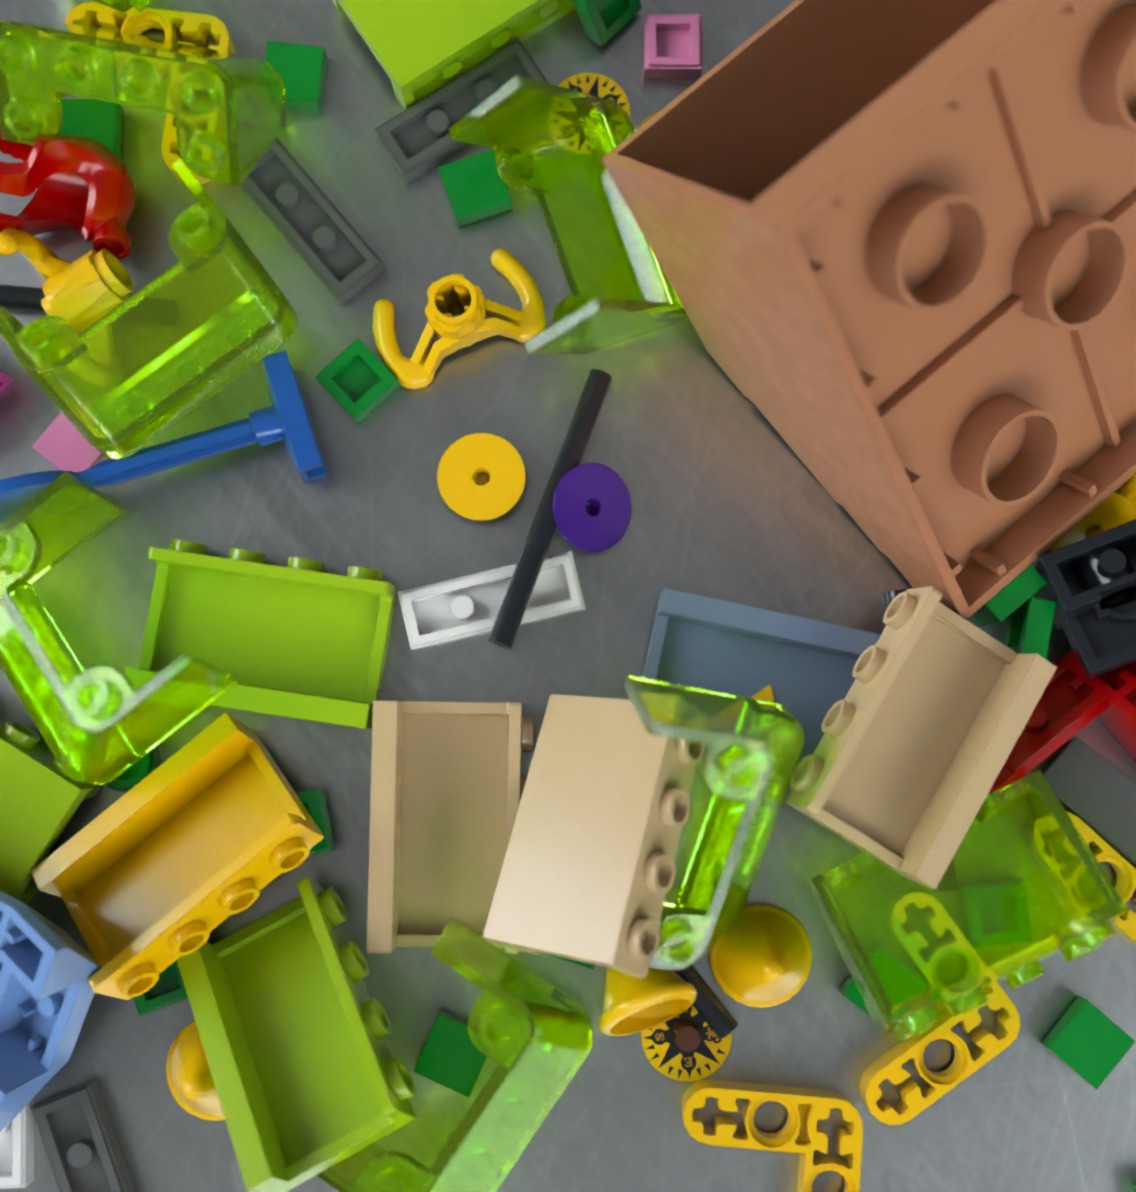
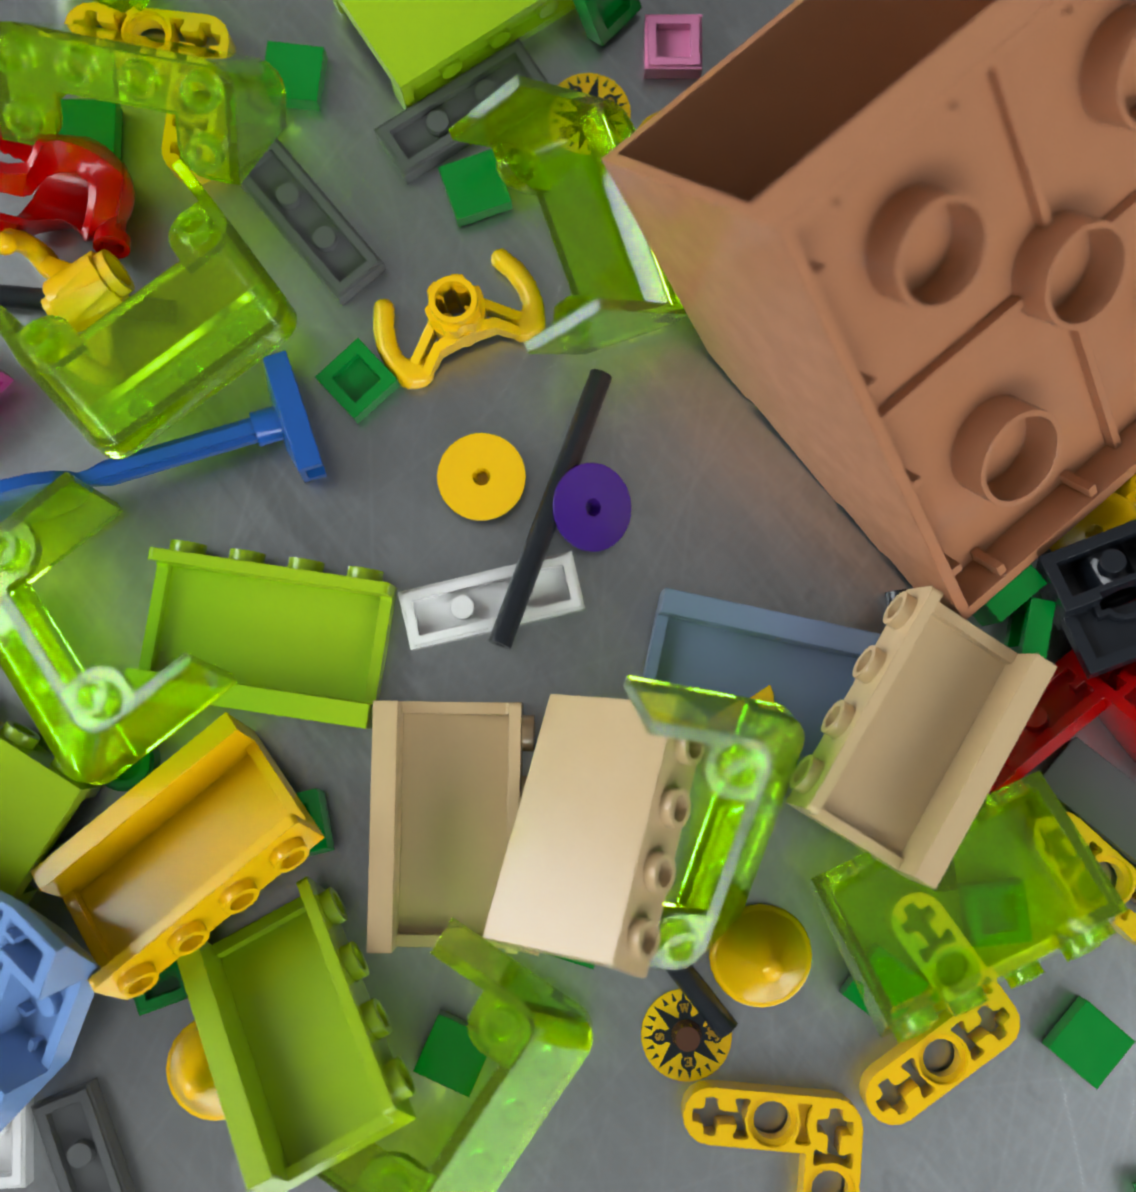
(67, 447): bright pink tile -> none
(642, 1003): yellow hat -> none

